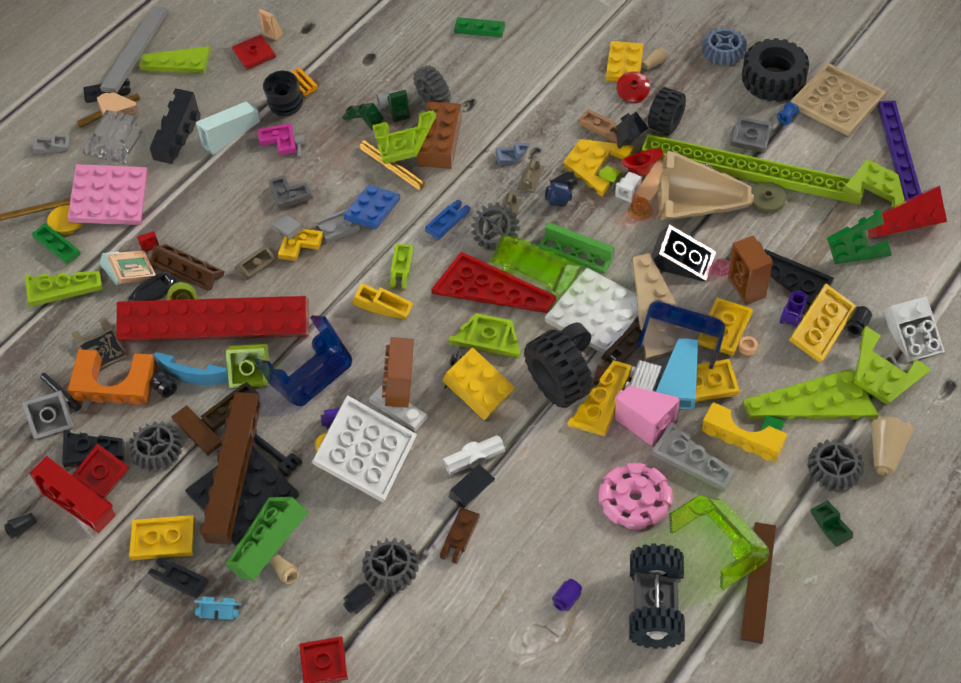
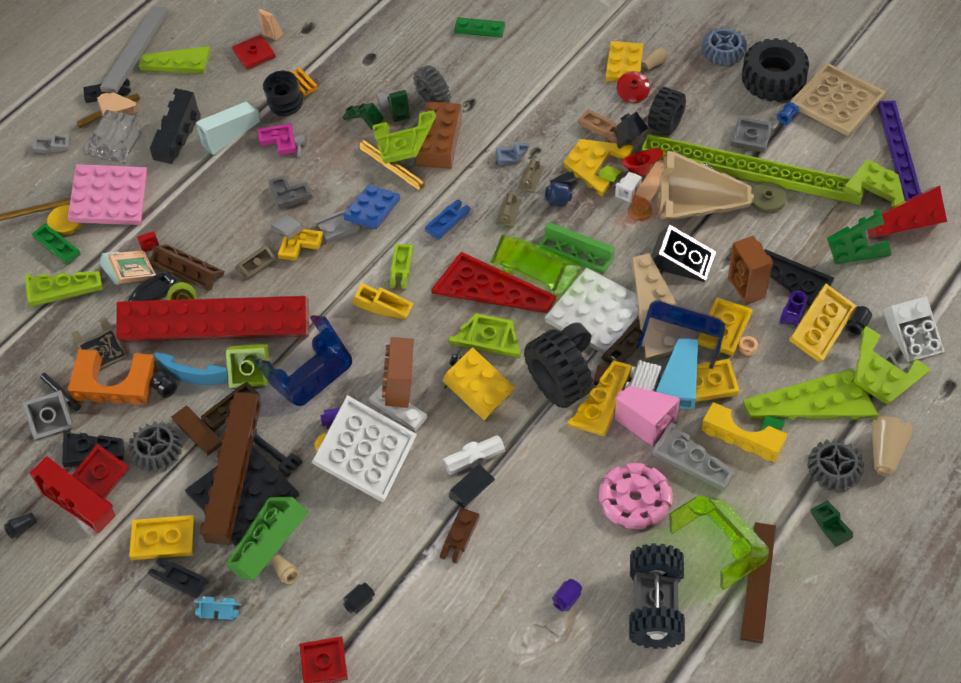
(381, 556): dark grey gear -> none
(500, 221): dark grey gear -> none
(720, 267): clear pink plate -> none

